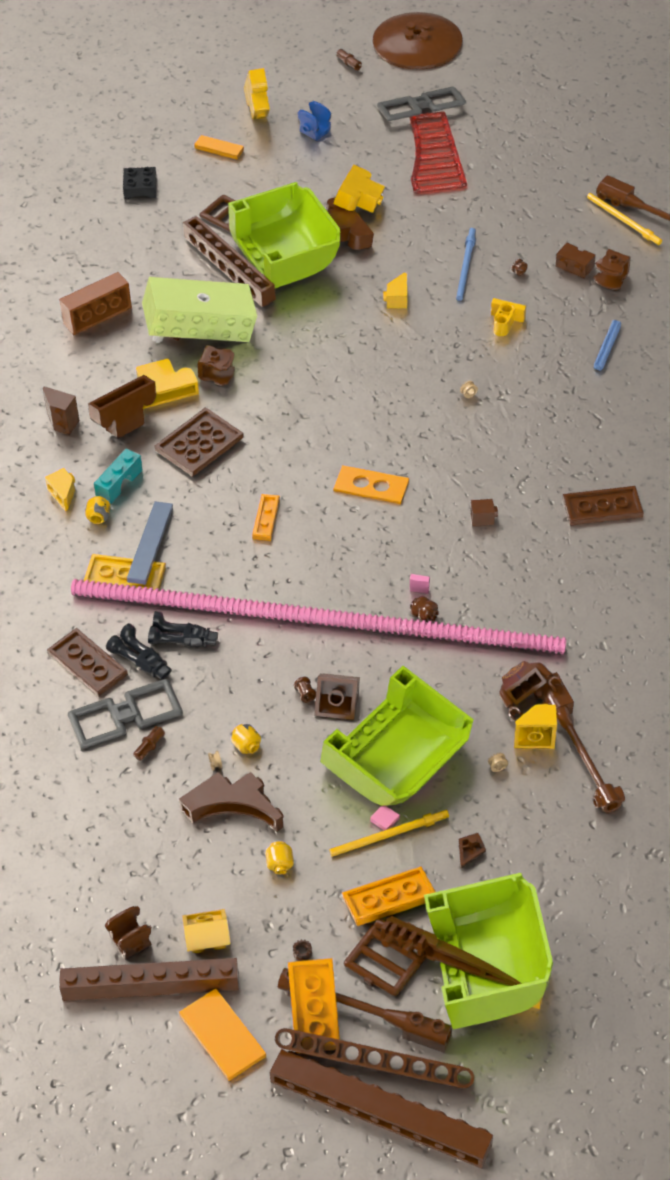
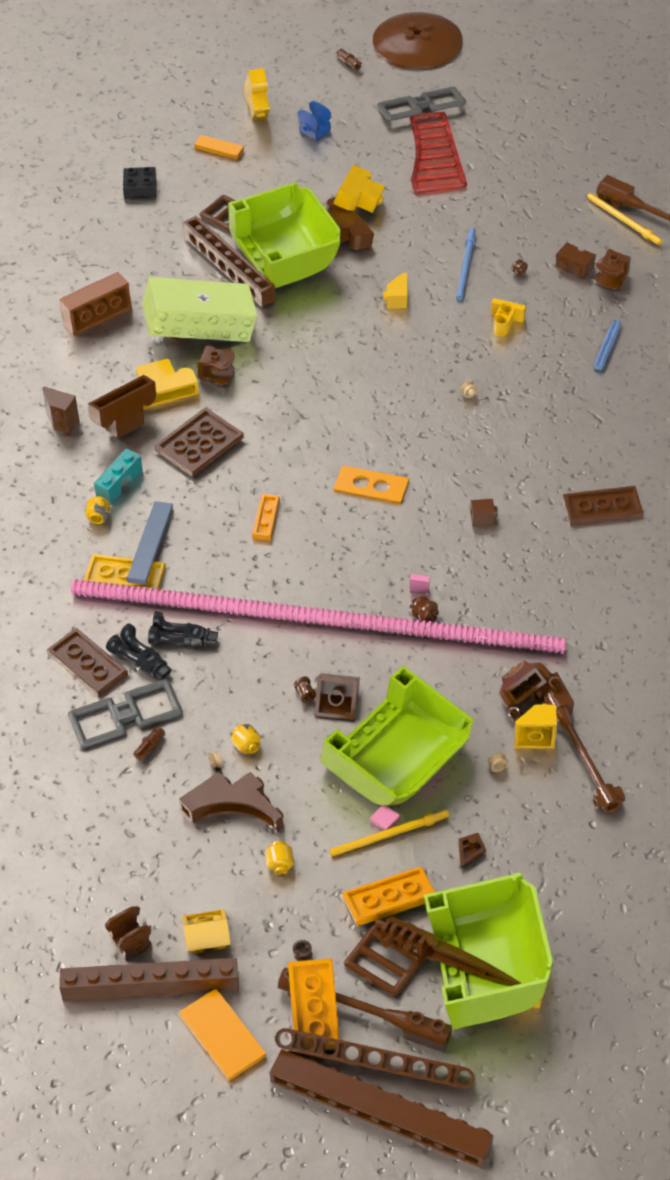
(61, 487): yellow slope -> none

